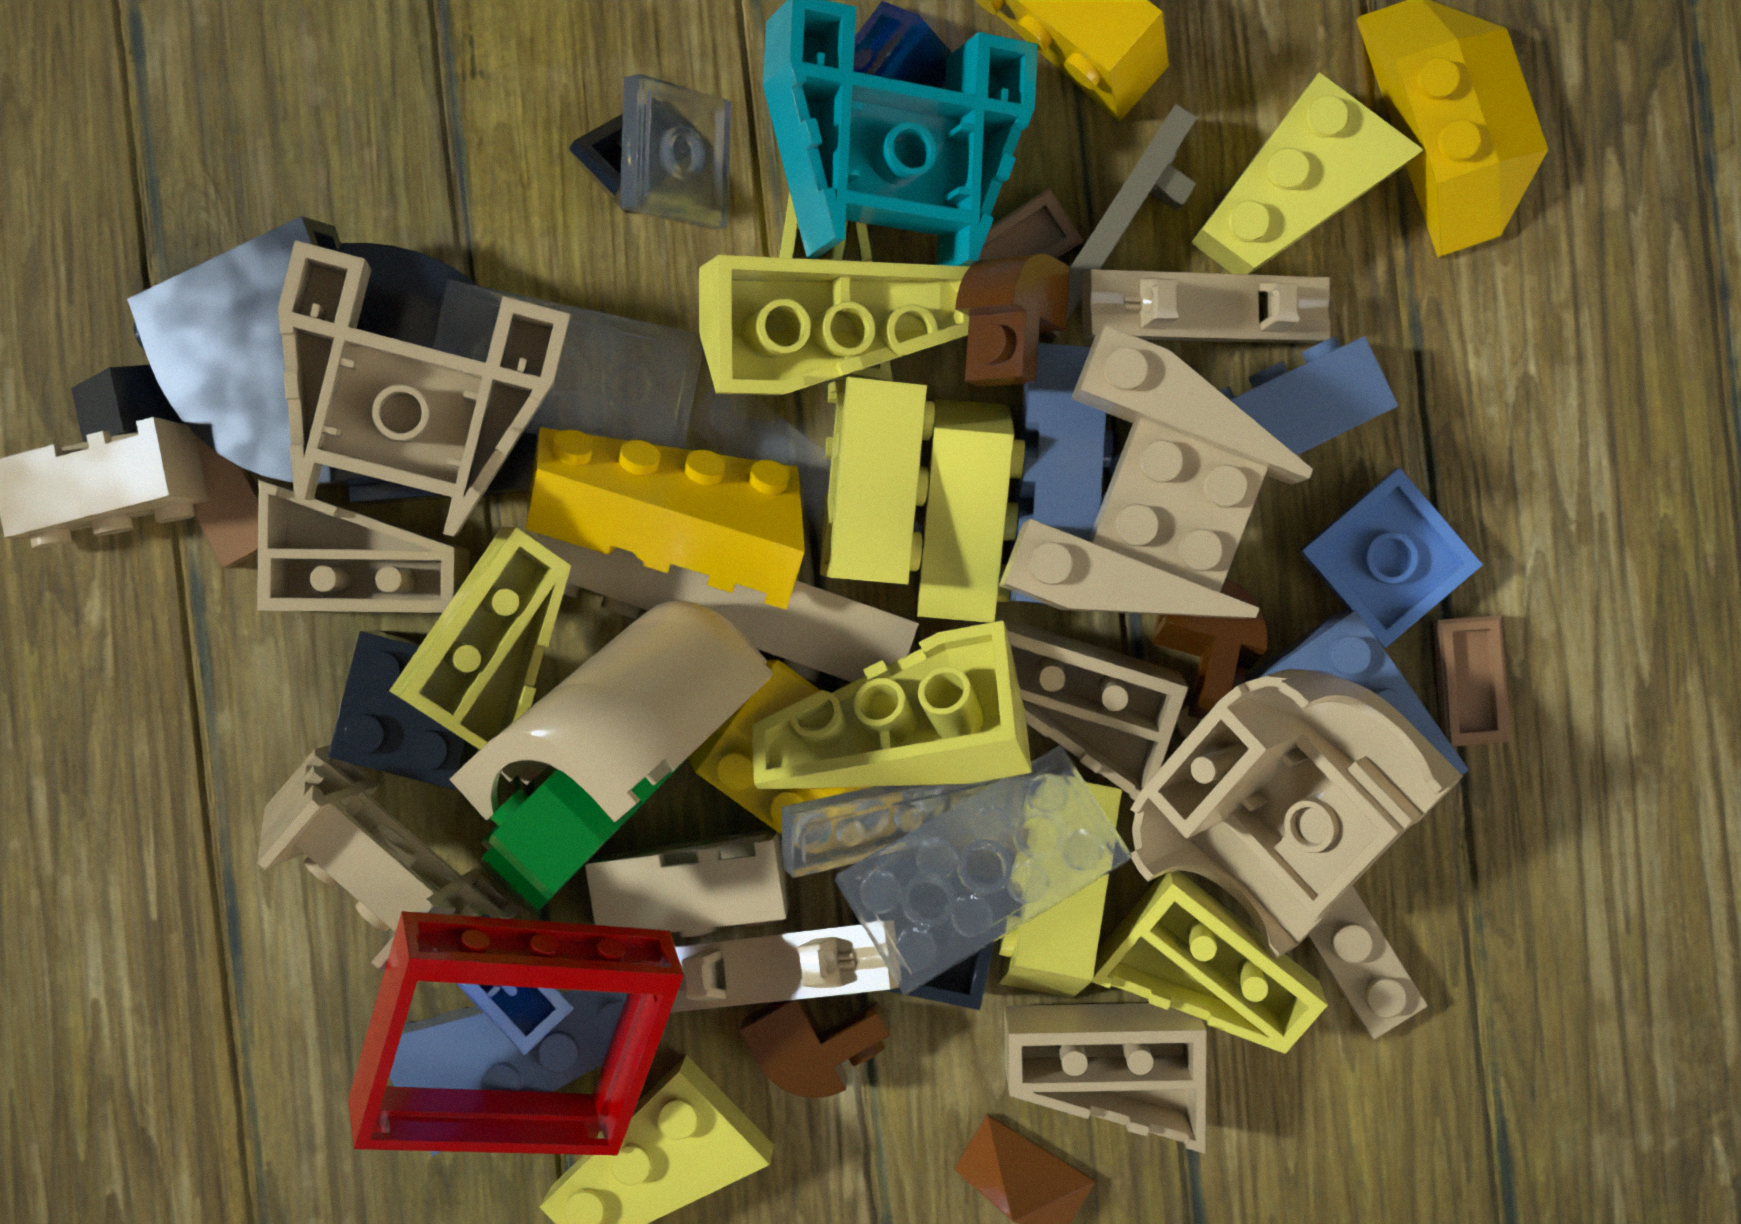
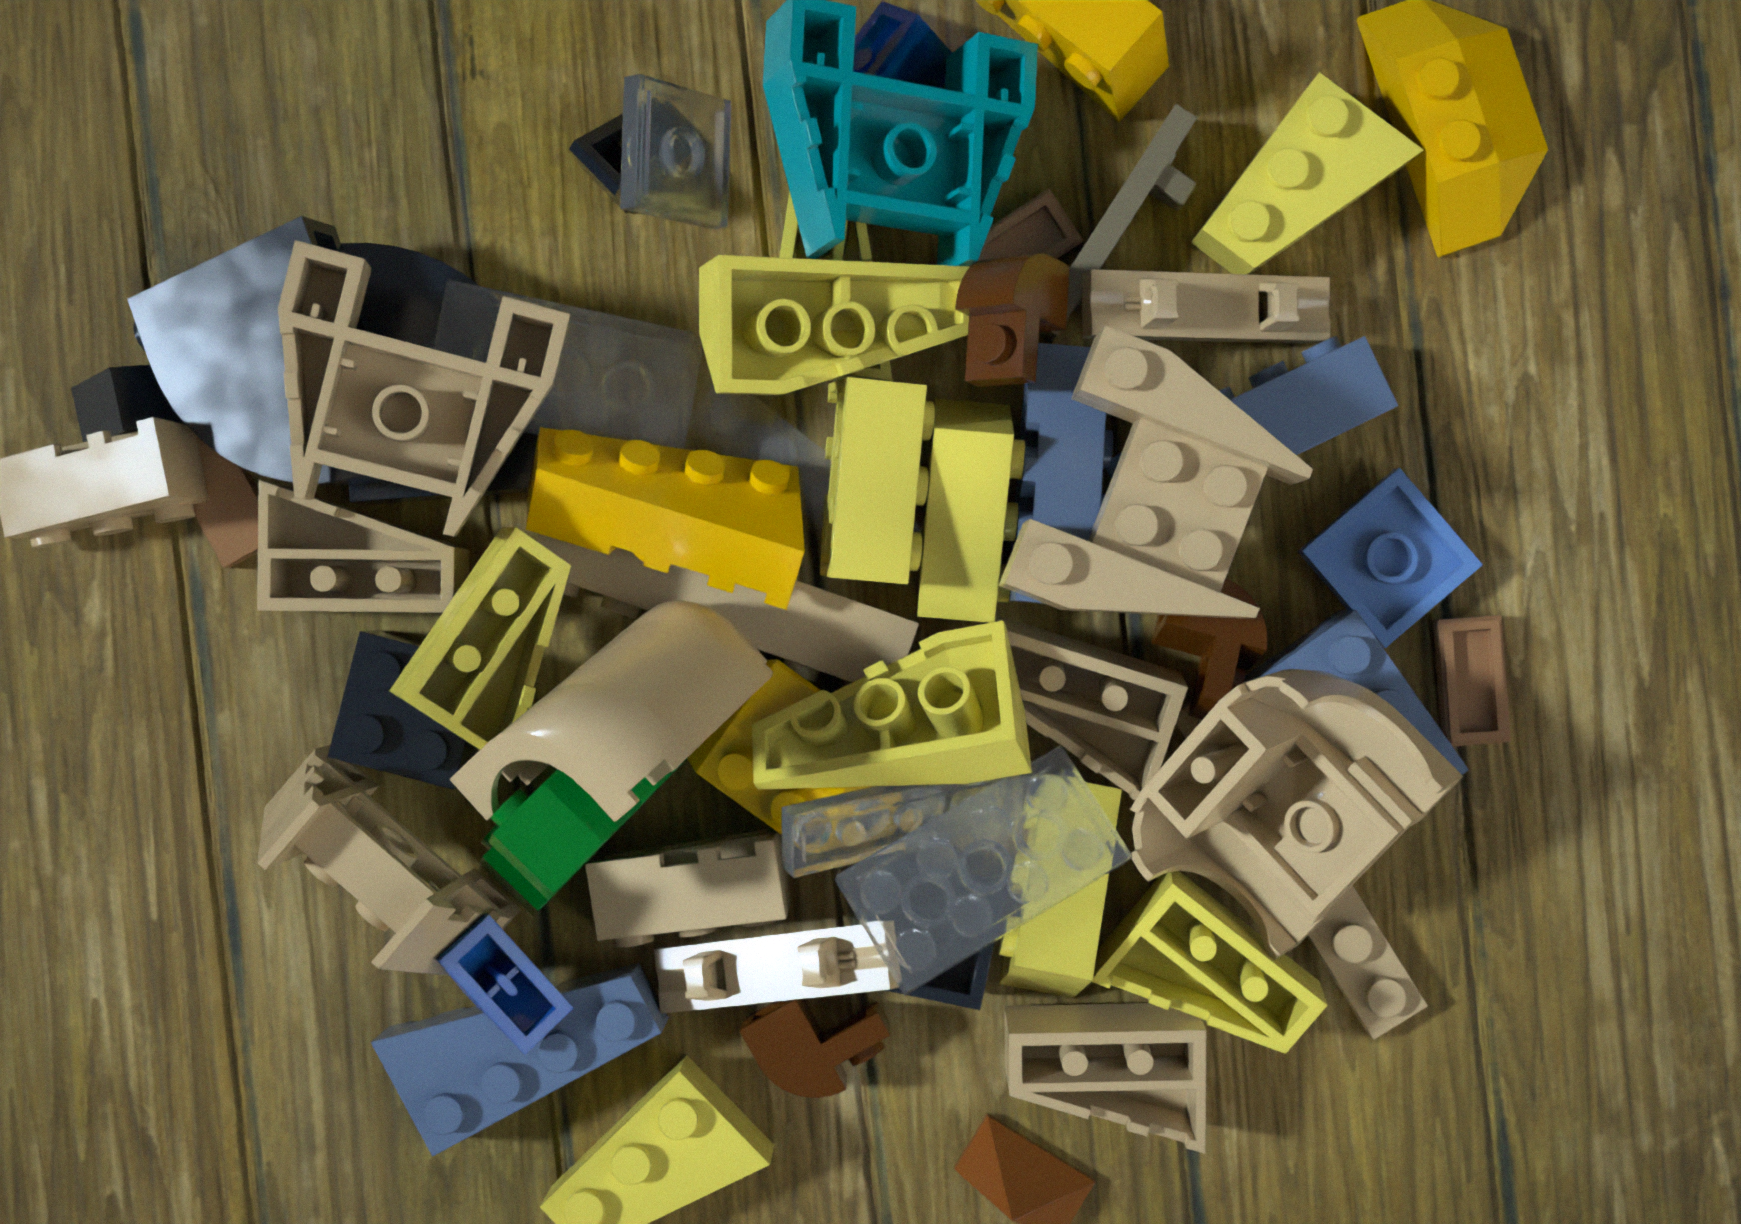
(514, 955): red window -> none

